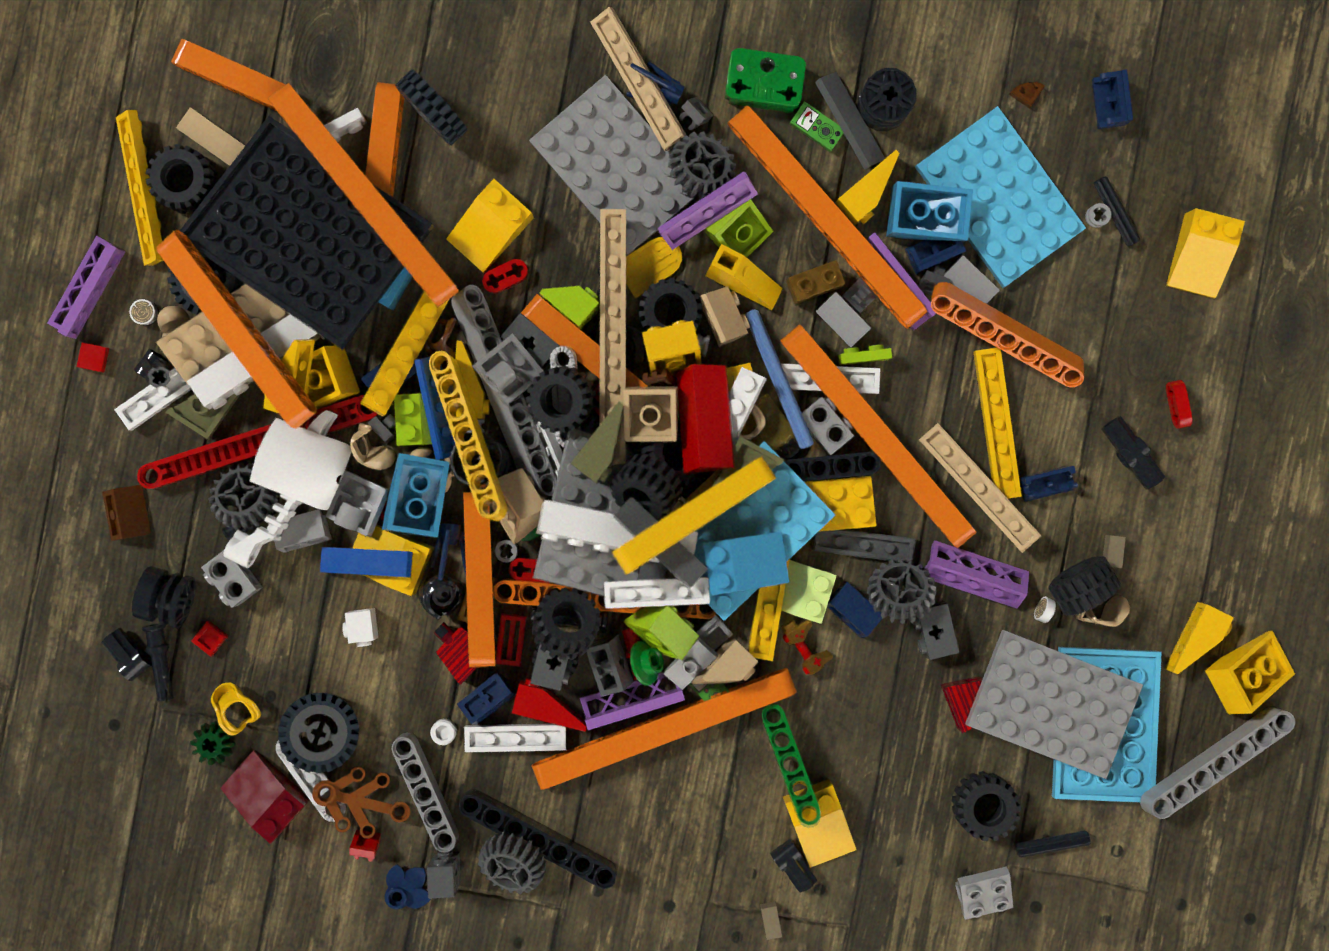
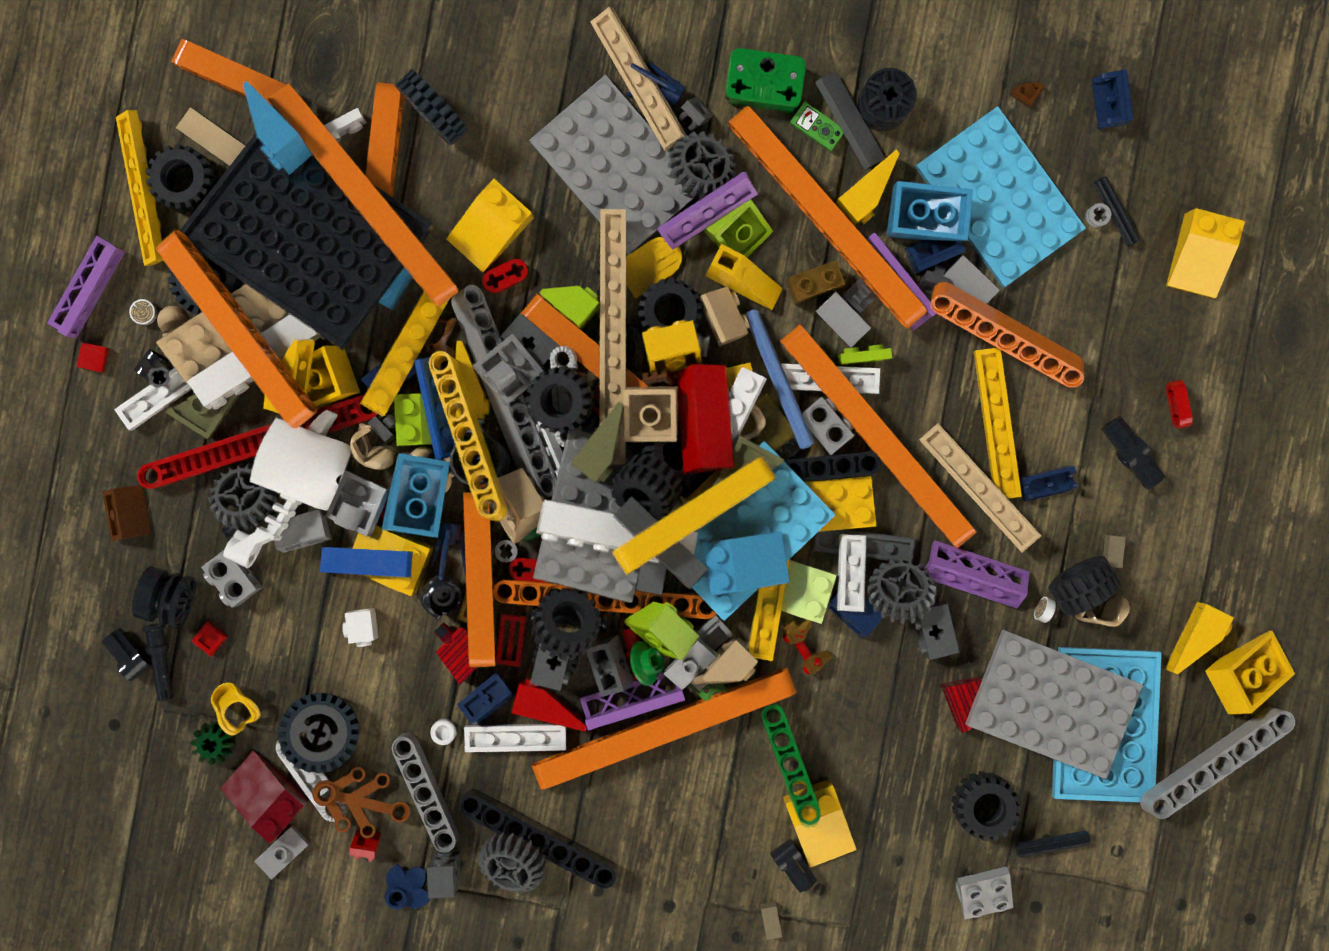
(279, 139): none -> dark azure slope
(282, 852): none -> light grey plate
(655, 593): white plate -> none
(851, 573): none -> white tile

